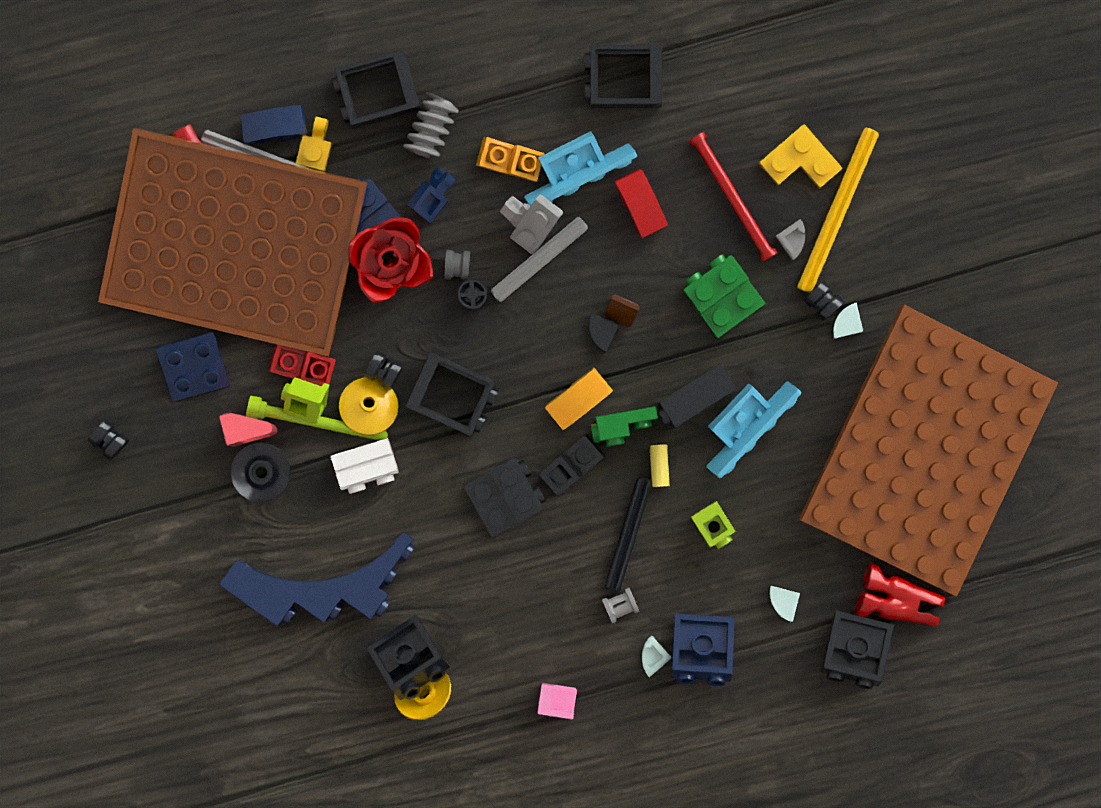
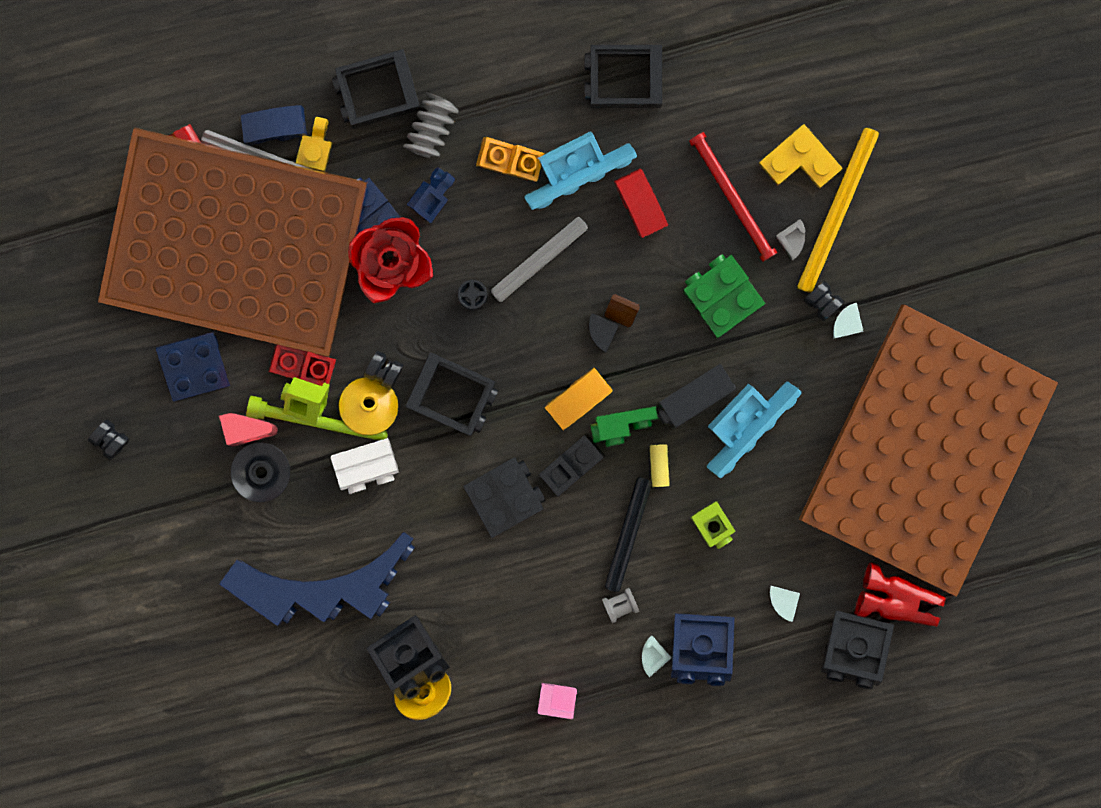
(457, 265): dark grey wheel -> none
(531, 222): light grey hinge -> none

